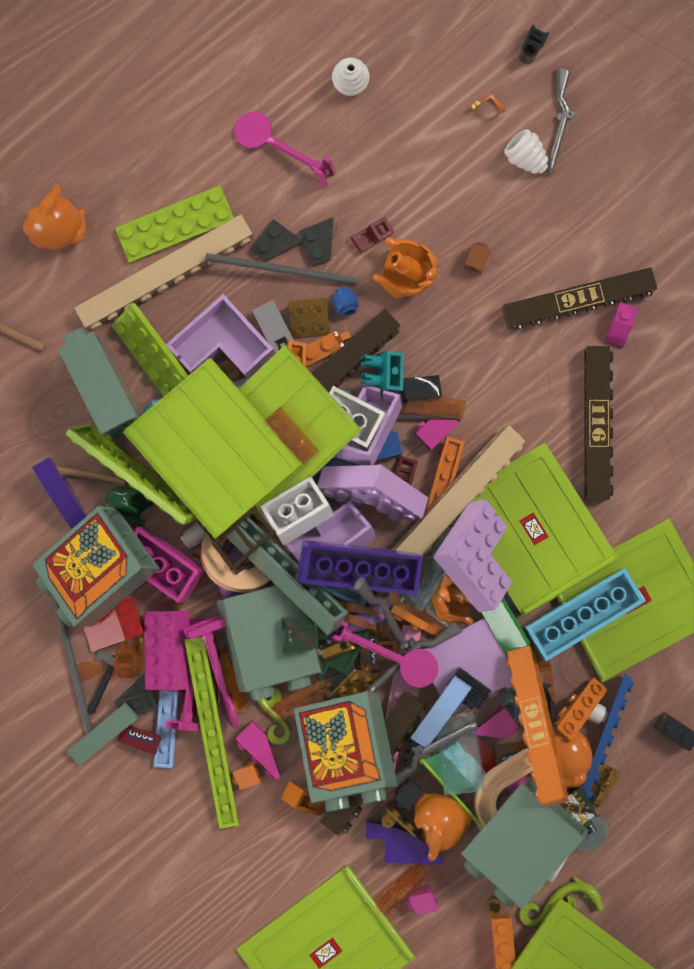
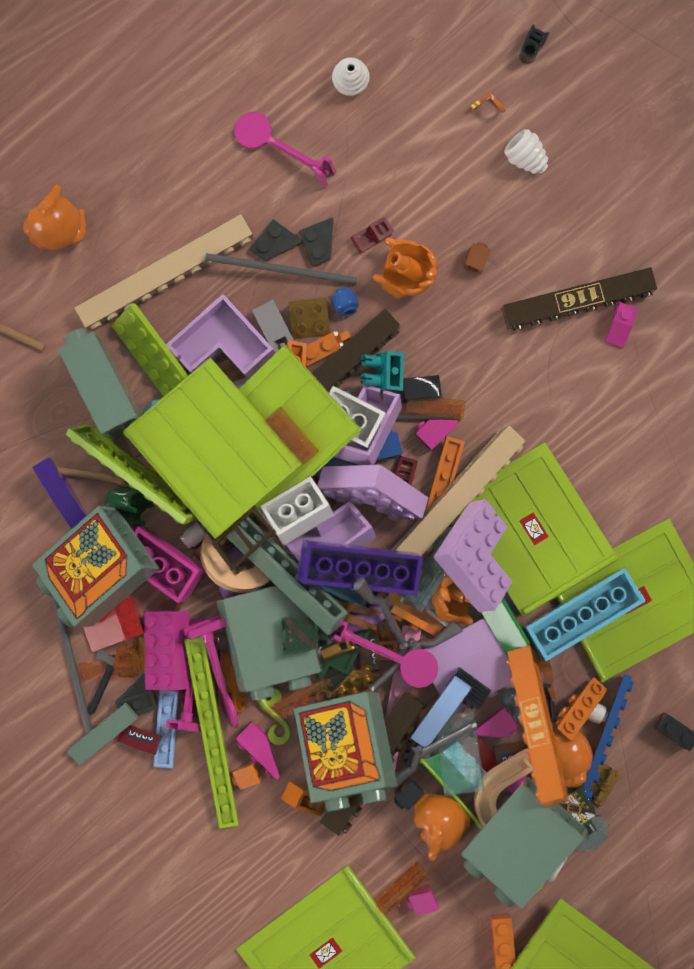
(174, 224): lime plate -> none
(392, 815): pearl gold hinge -> none
(400, 844): dark purple slope -> none
(491, 912): pearl gold bush -> none
(562, 78): flat silver piece -> none
(580, 886): lime plant -> none
(597, 423): dark brown brick -> none

